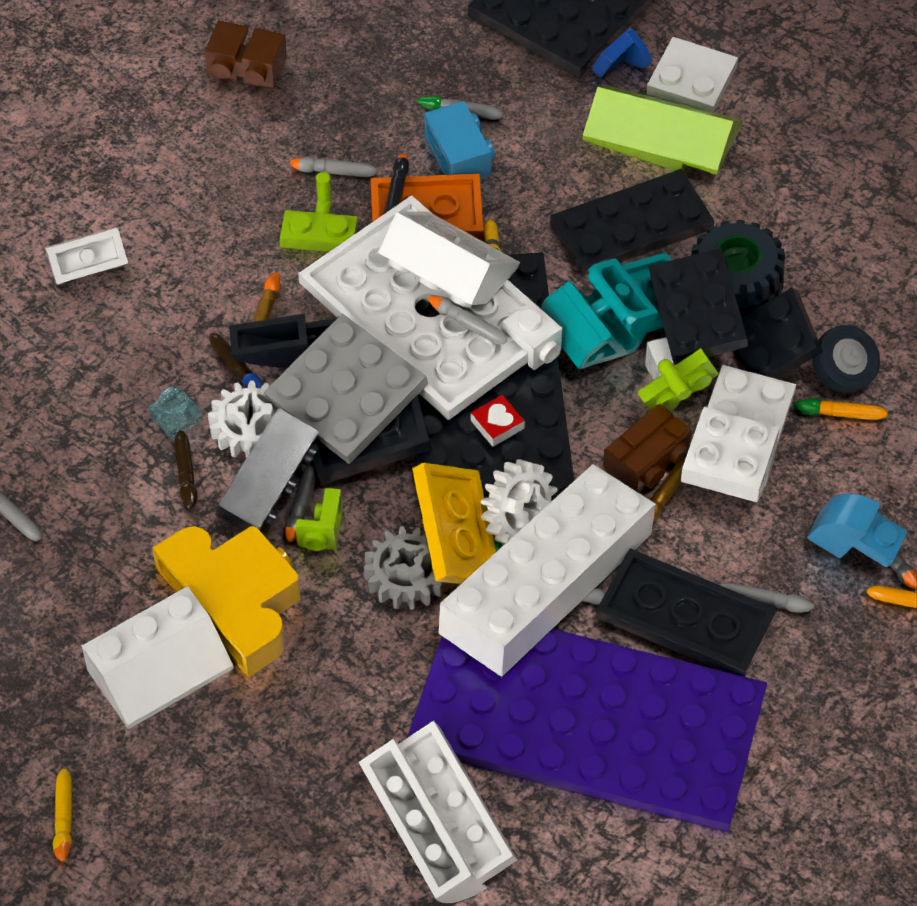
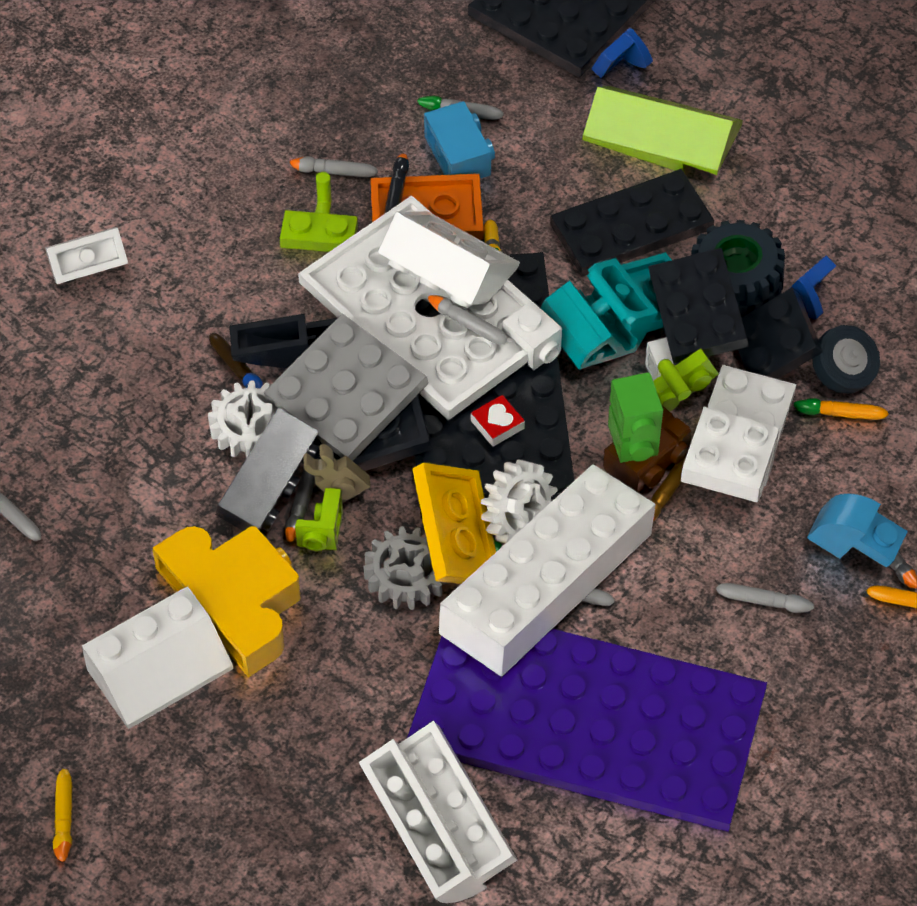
(175, 411): clear light blue tile -> none
(188, 491): dark brown piece -> none
(257, 62): reddish brown piece -> none
(267, 300): pearl gold piece -> none
(337, 474): none -> dark tan plate
(635, 417): none -> bright green piece
(686, 613): black plate -> none
(692, 75): white plate -> none
(806, 284): none -> blue tile

